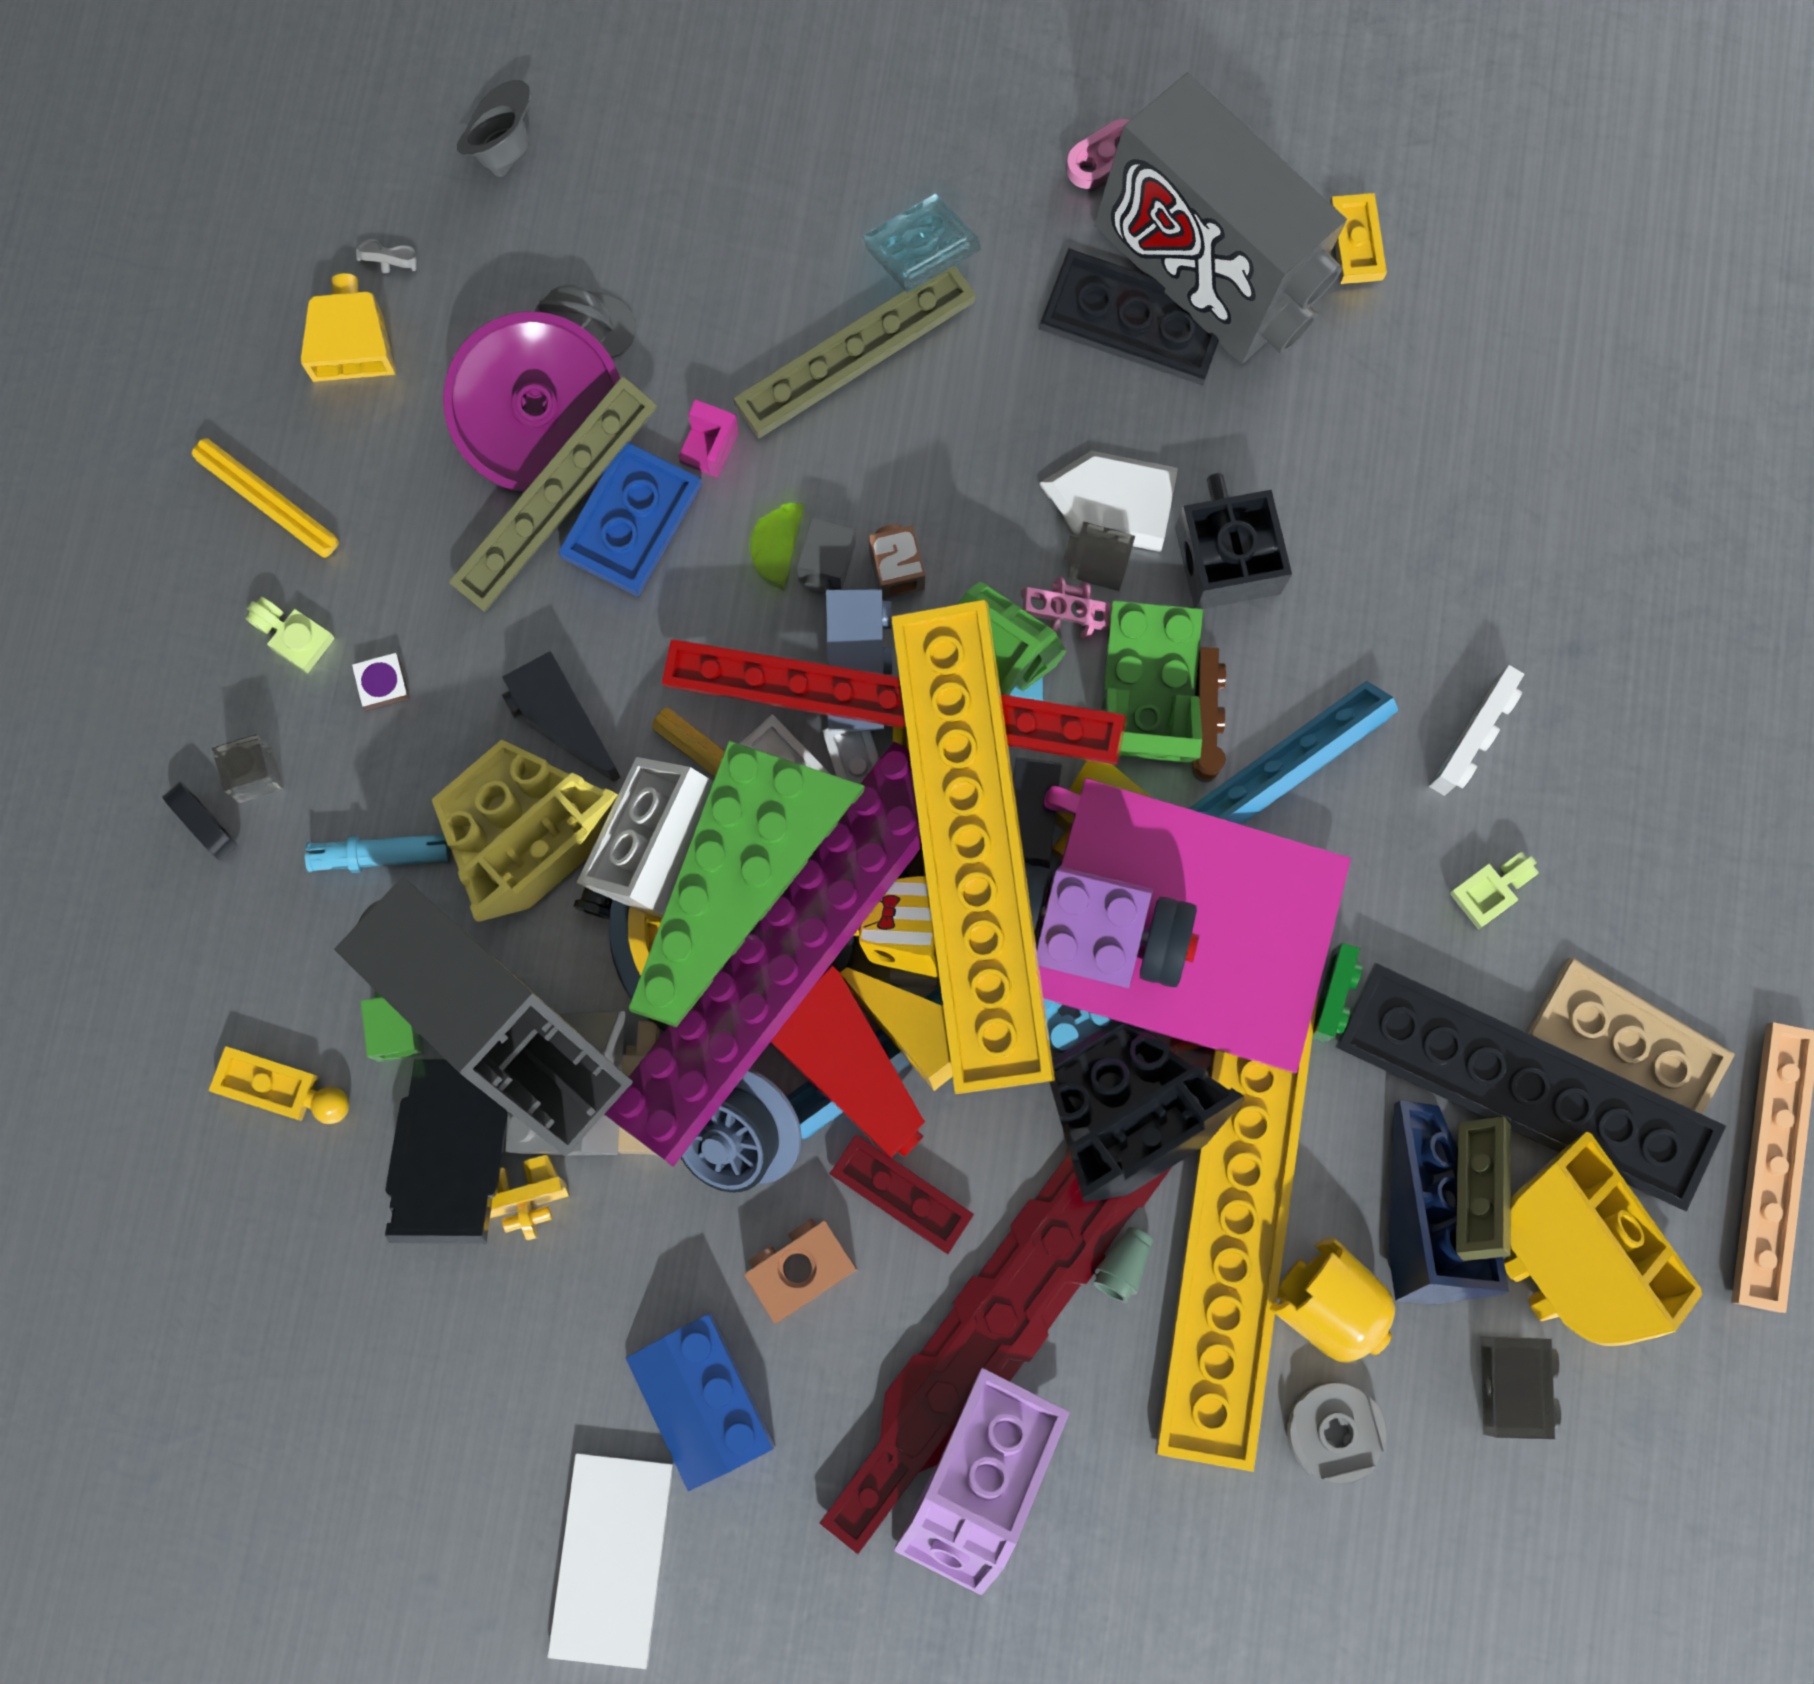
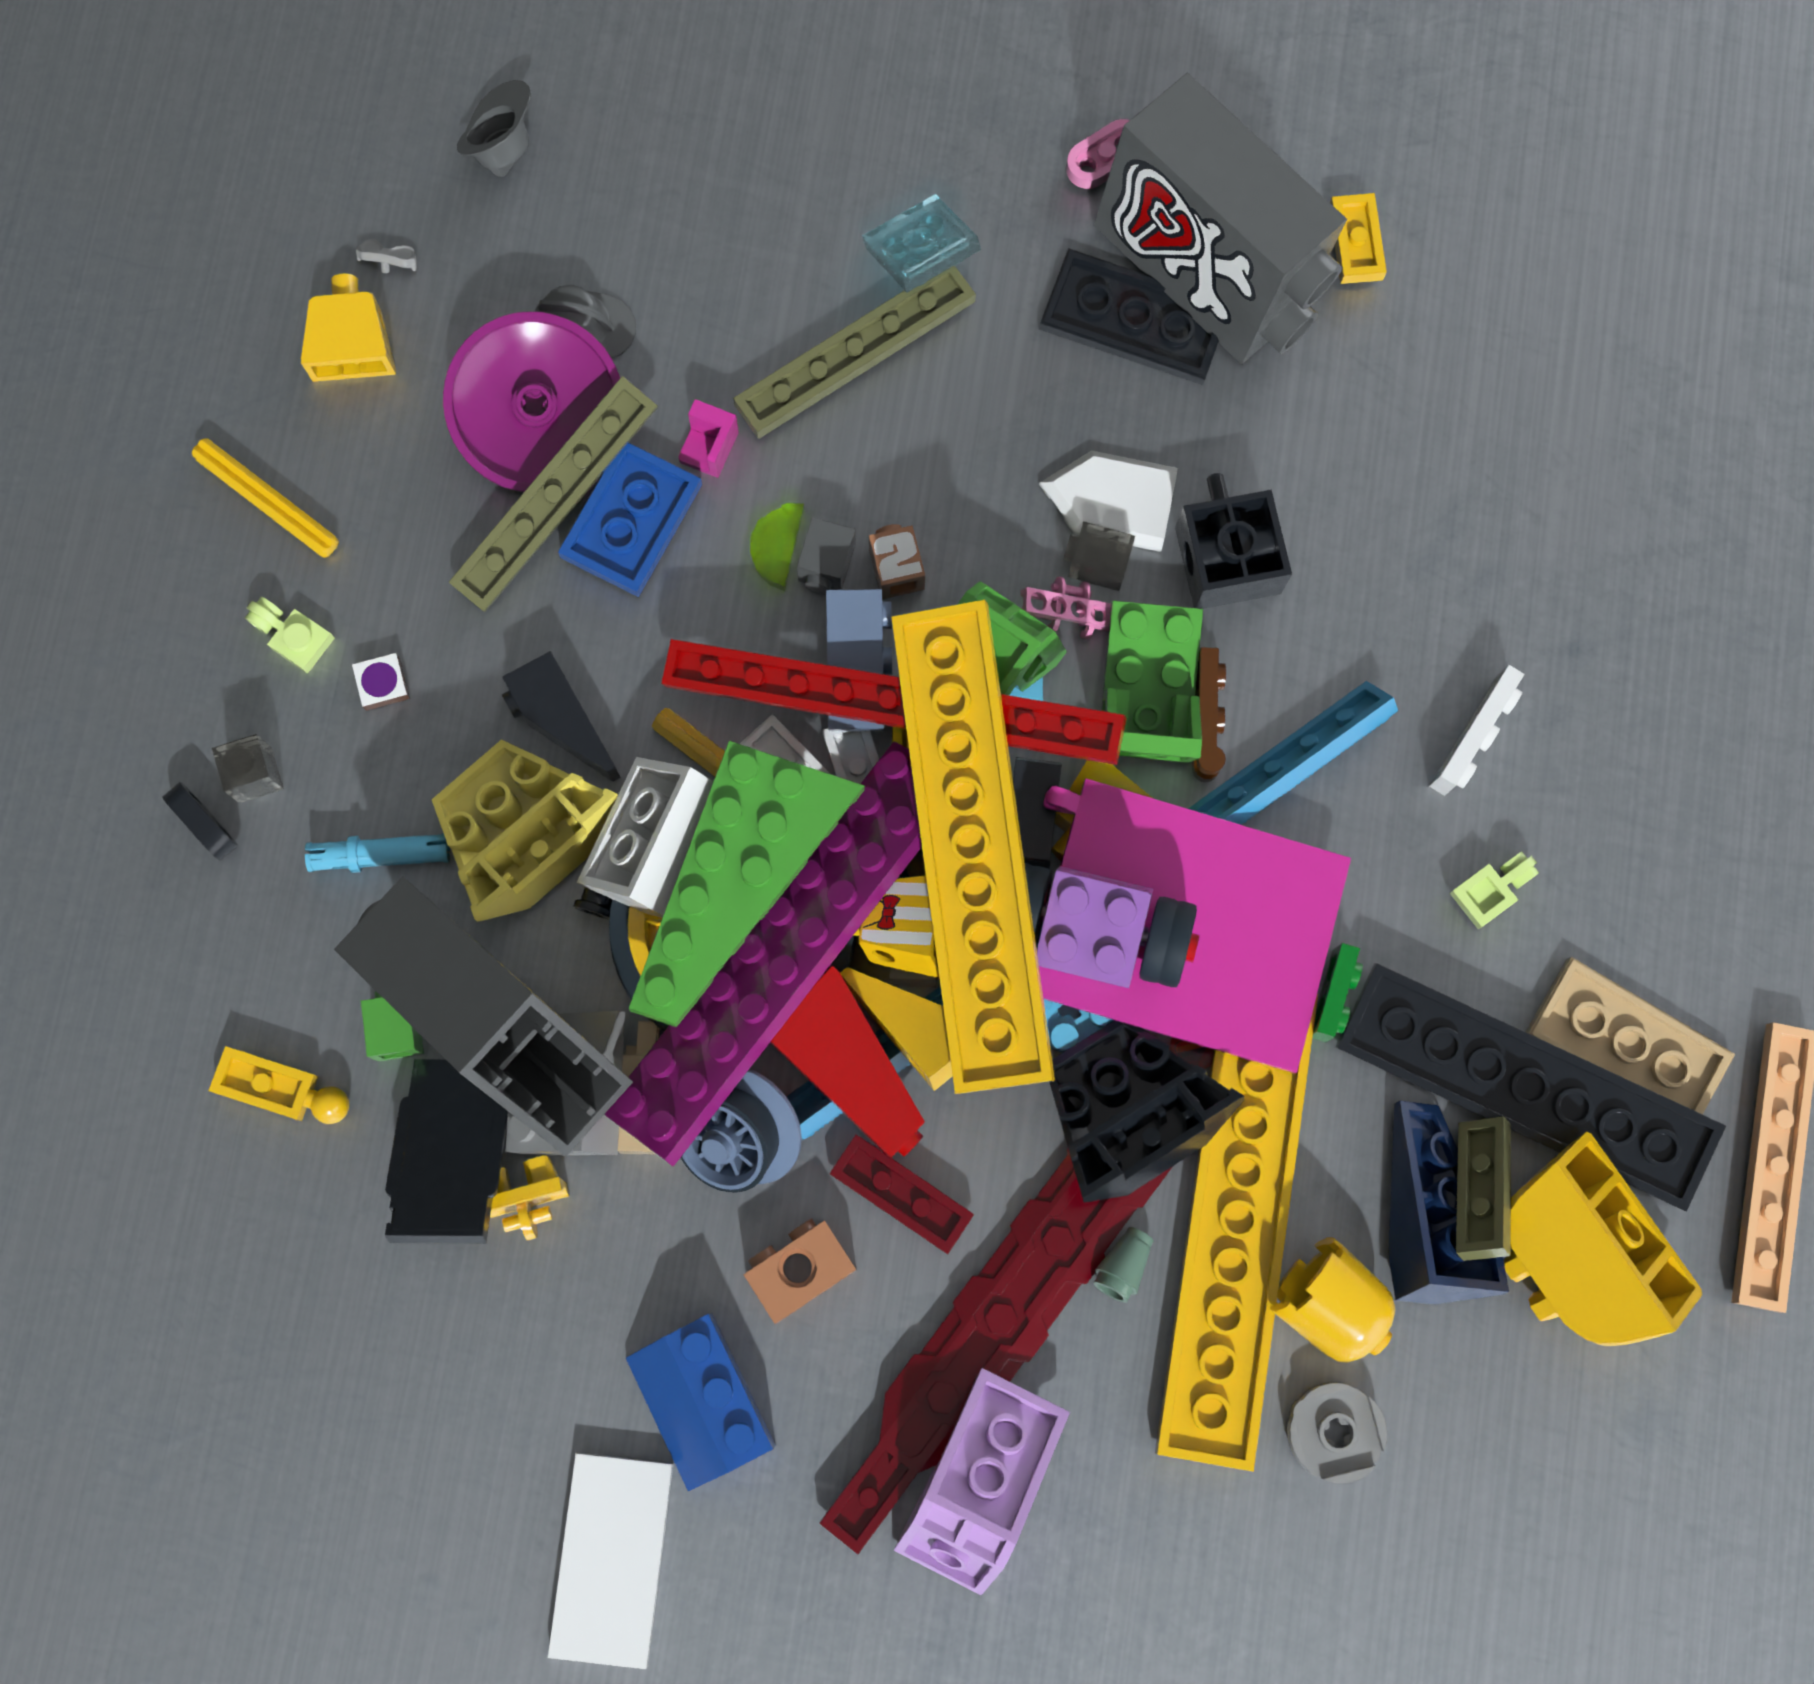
(1519, 1387): clear smoke brick -> none

